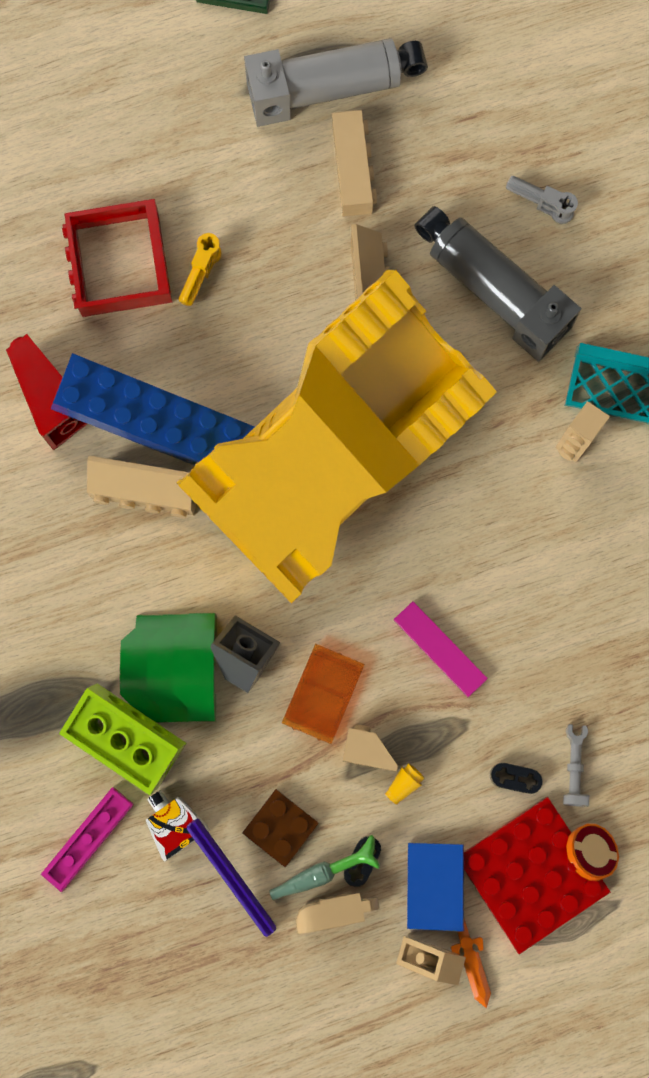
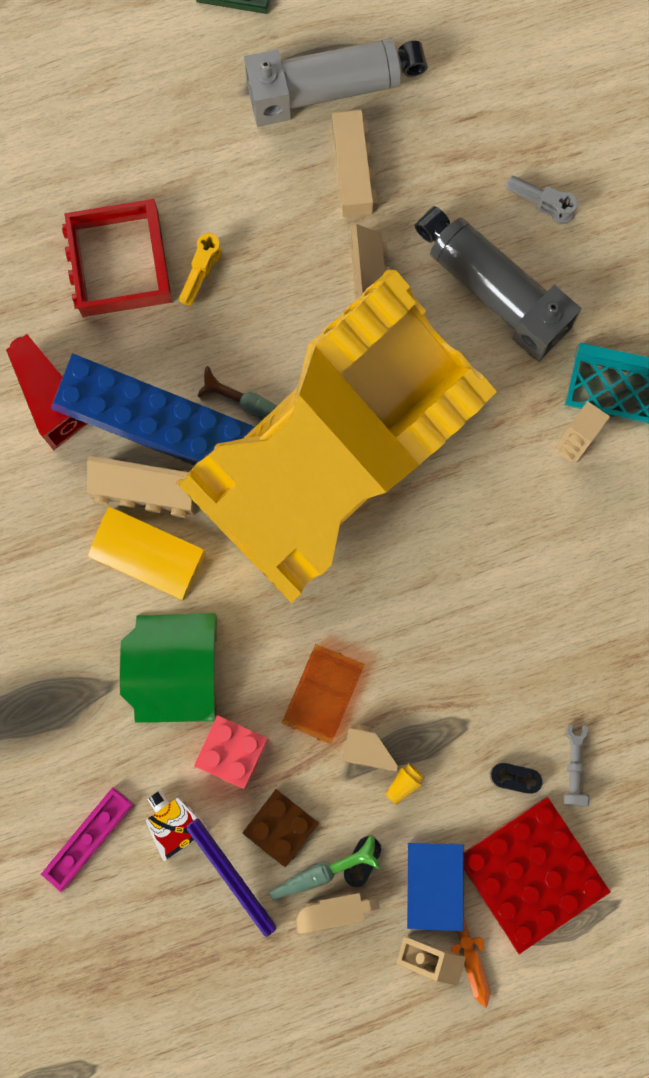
(108, 748): lime brick -> none
(146, 553): none -> yellow slope
(231, 752): none -> coral brick
(243, 653): dark grey slope -> none
(248, 401): none -> piece
(440, 649): dark pink tile -> none
(593, 852): tile -> none

